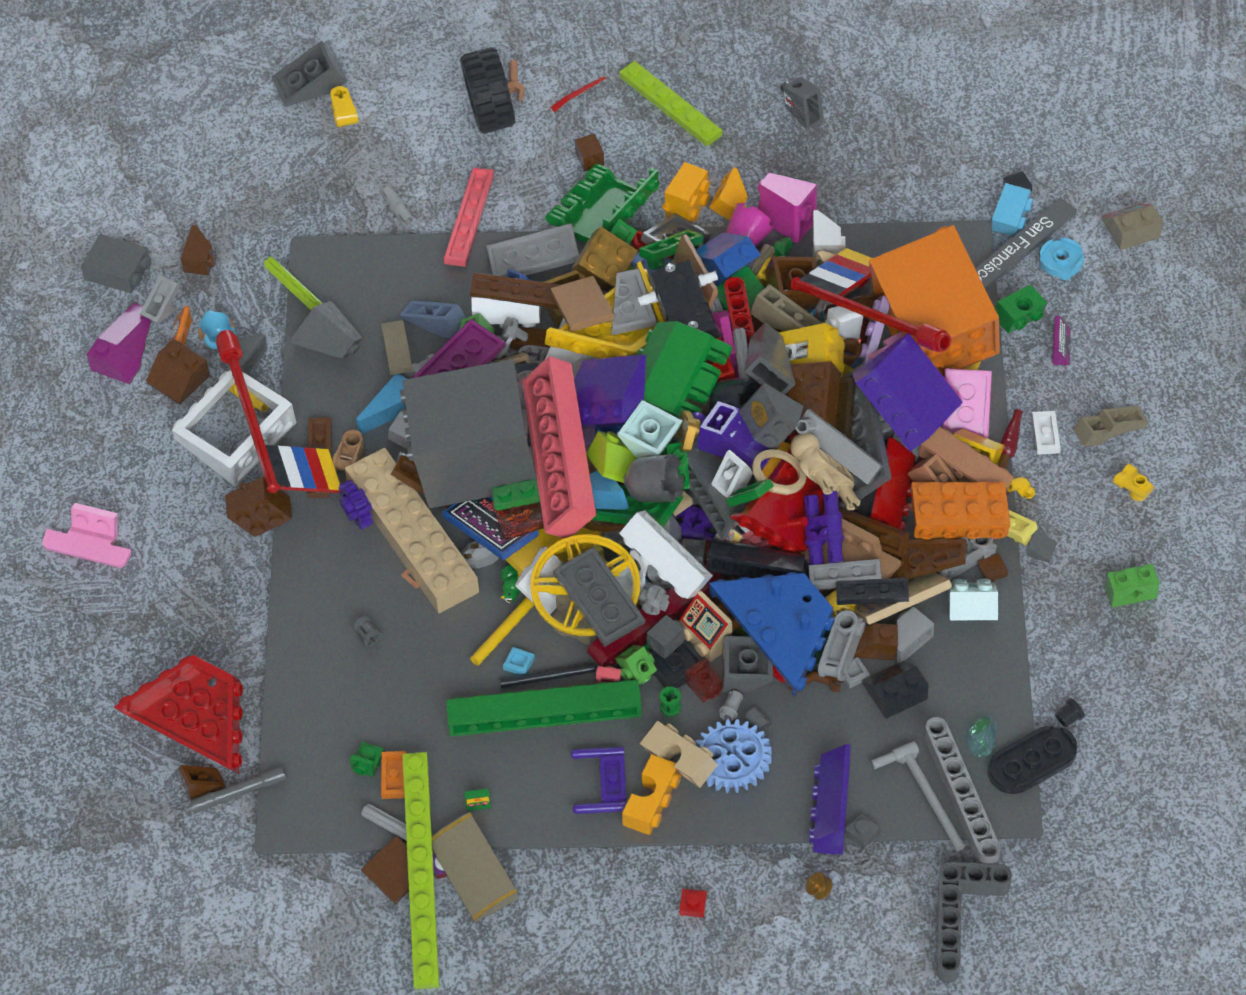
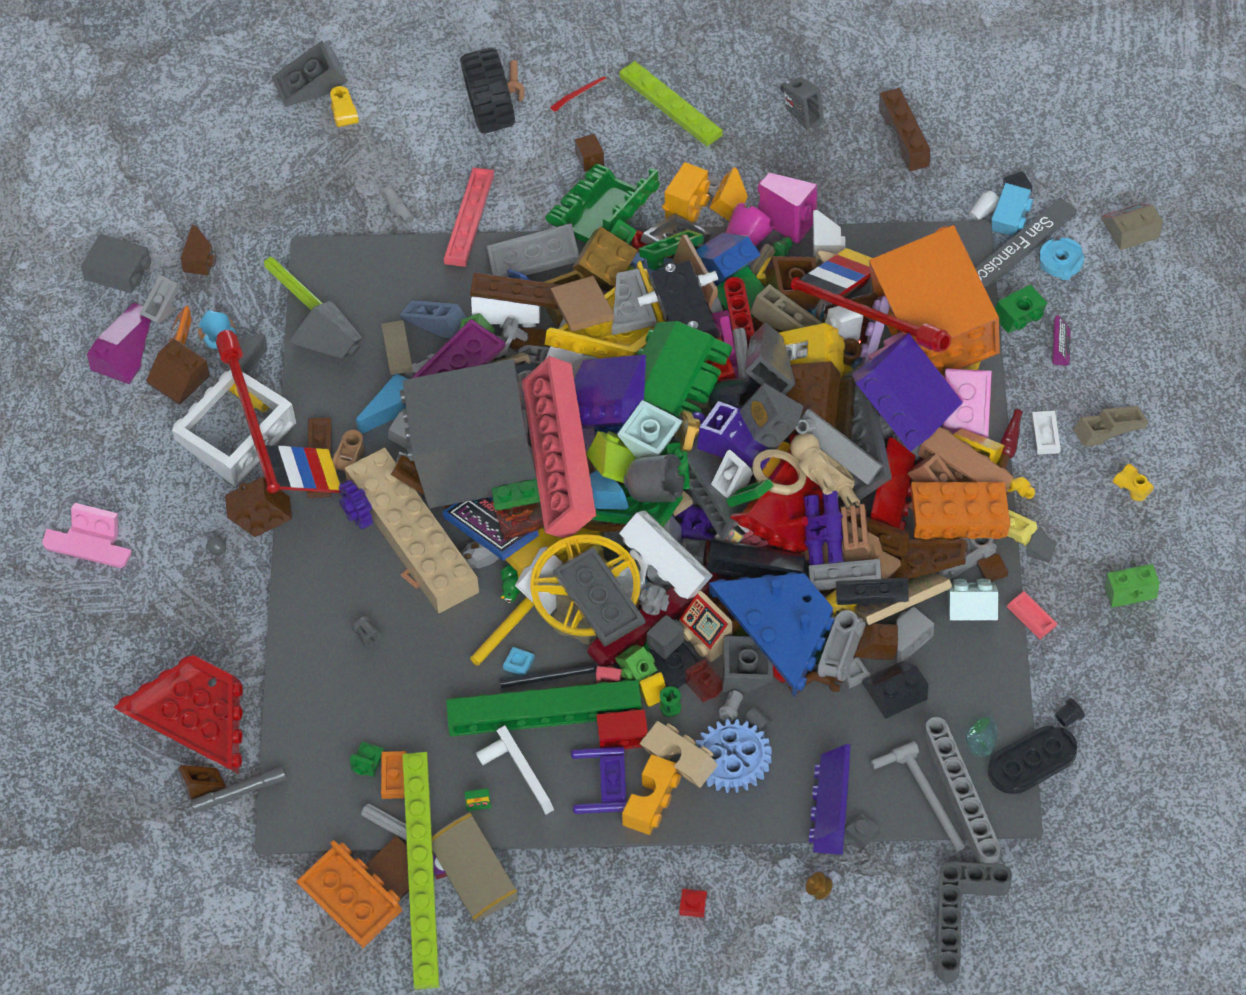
(216, 545): none -> dark grey hinge
(350, 894): none -> orange bracket
(507, 744): none -> white piece
(622, 729): none -> red brick
(651, 688): none -> yellow slope
(853, 511): none -> nougat tile
(912, 142): none -> reddish brown arch
(985, 205): none -> white cone
(1031, 615): none -> coral tile

